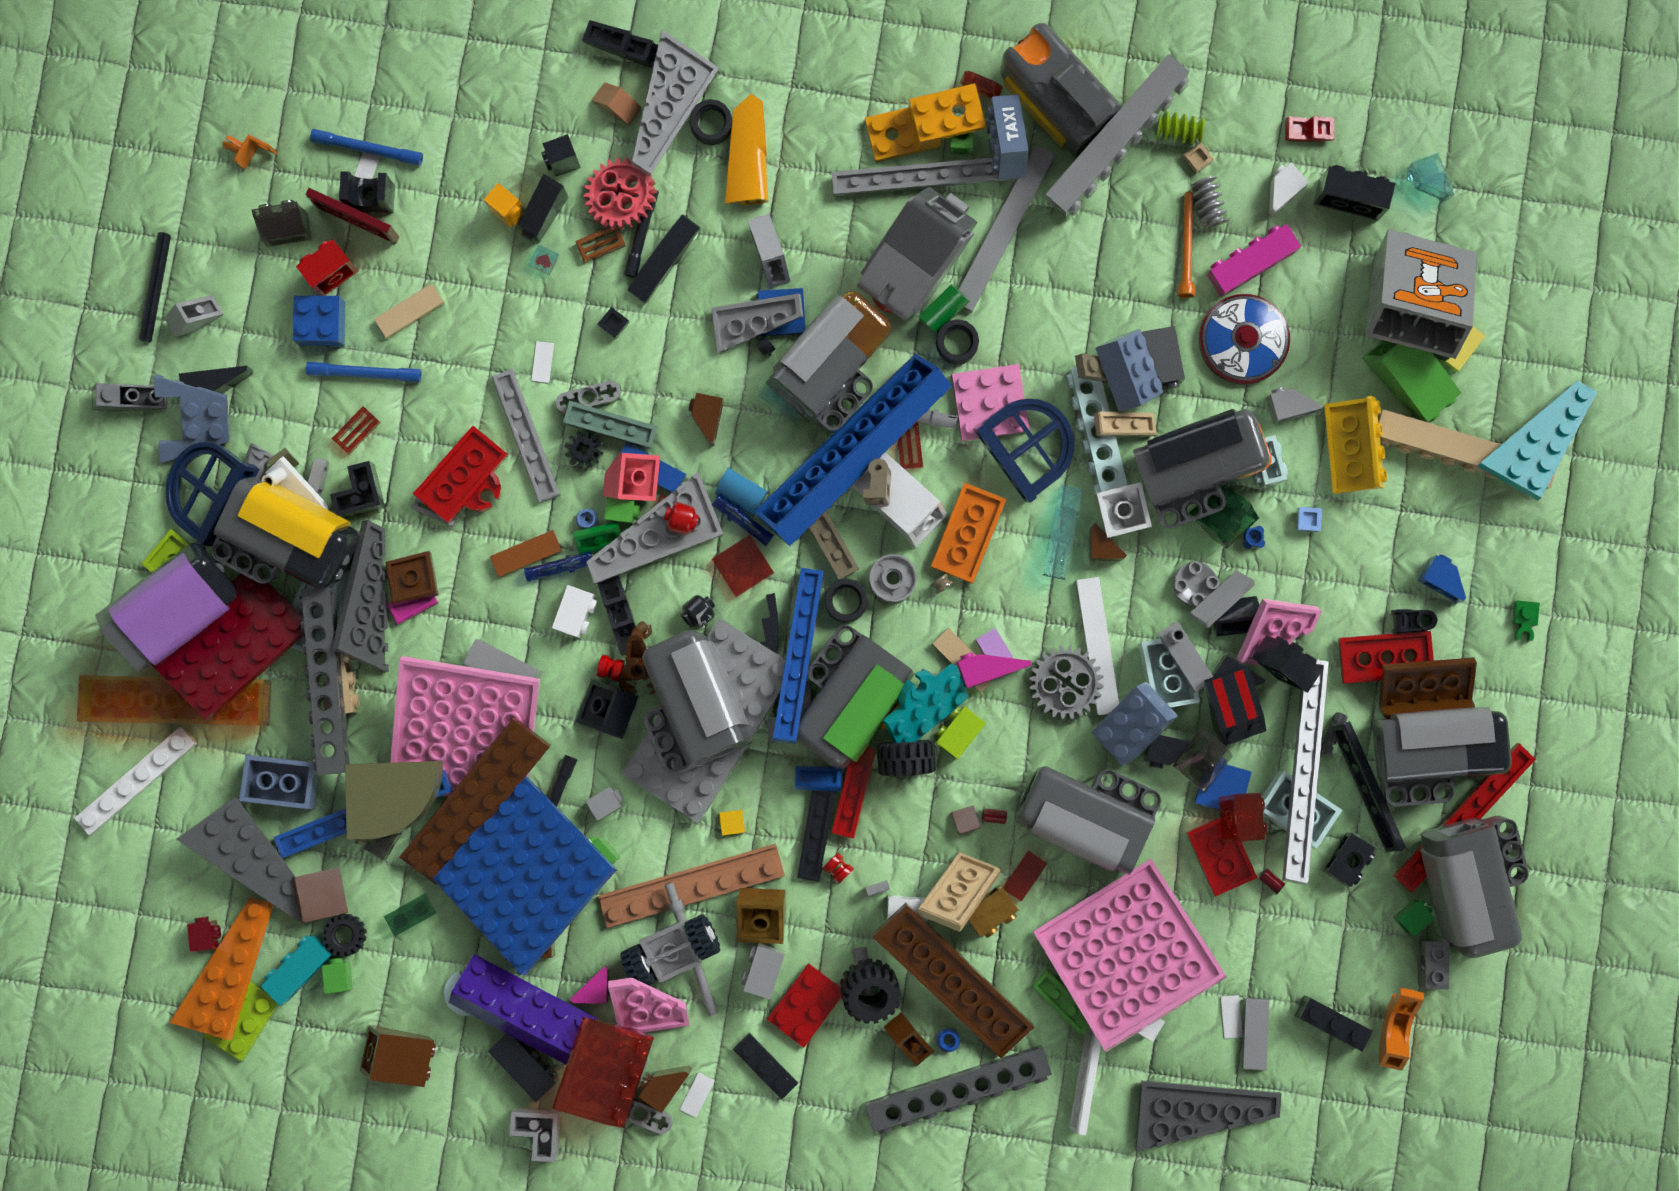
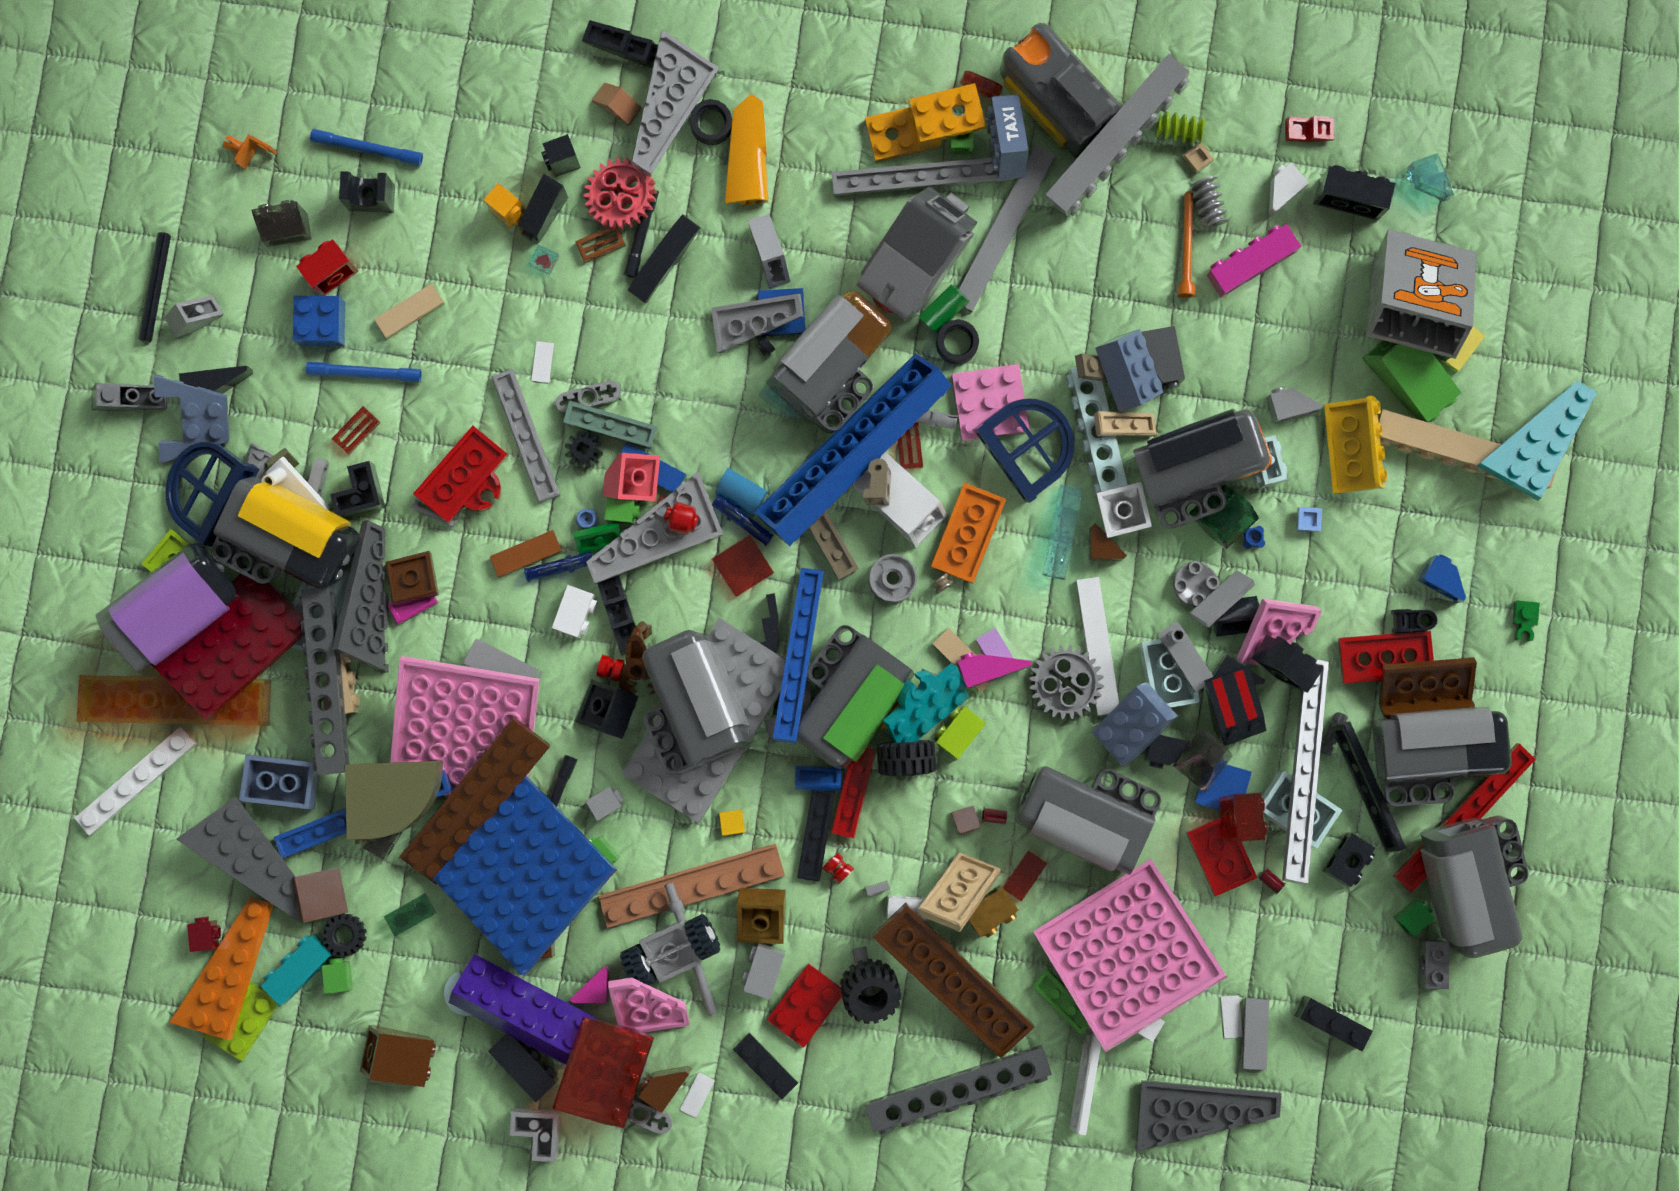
(352, 215): dark red tile -> none
(367, 166): white sticker -> none
(613, 323): black plate -> none
(698, 611): black head -> none
(707, 413): reddish brown slope -> none
(843, 583): black tyre -> none
(908, 1039): reddish brown slope -> none
(948, 1047): blue plate -> none
(1244, 339): dish -> none
(1397, 1028): orange arch -> none

